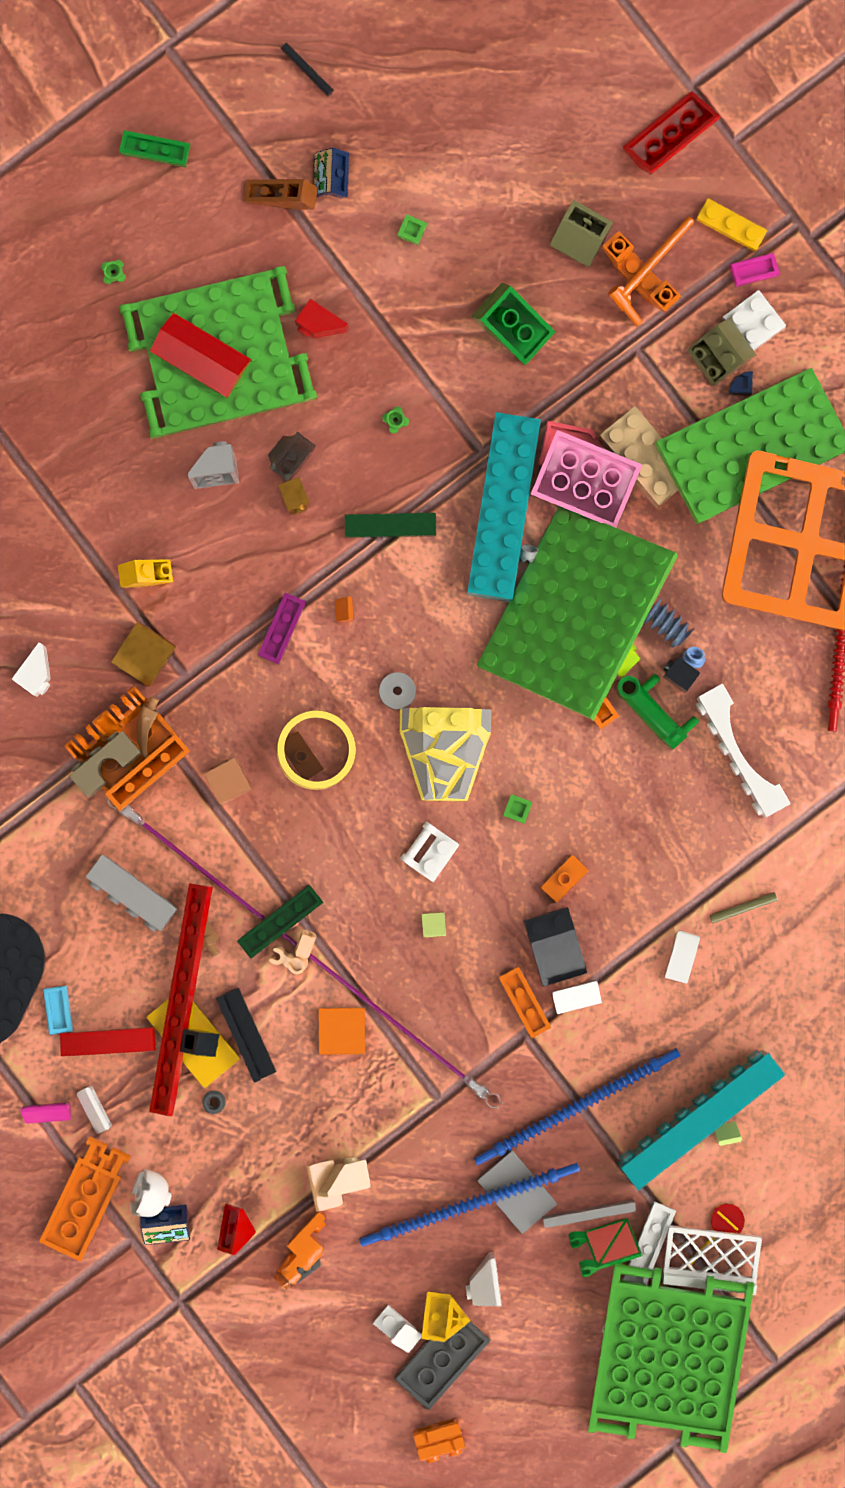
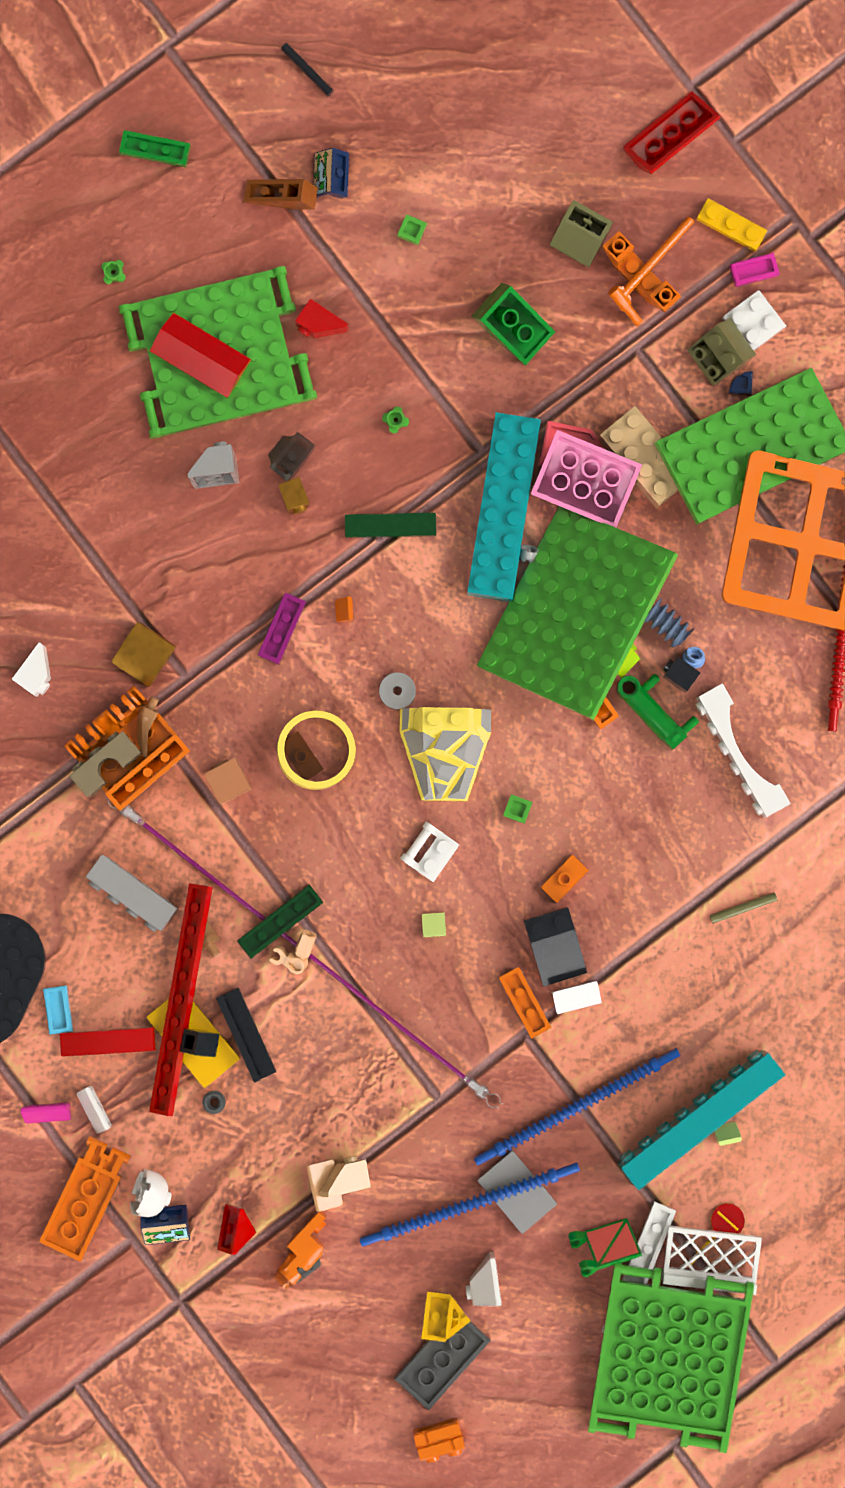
(145, 573): yellow slope -> none
(341, 1031): orange tile -> none
(398, 1329): white slope -> none
(589, 1213): light grey tile -> none
(682, 956): white slope -> none

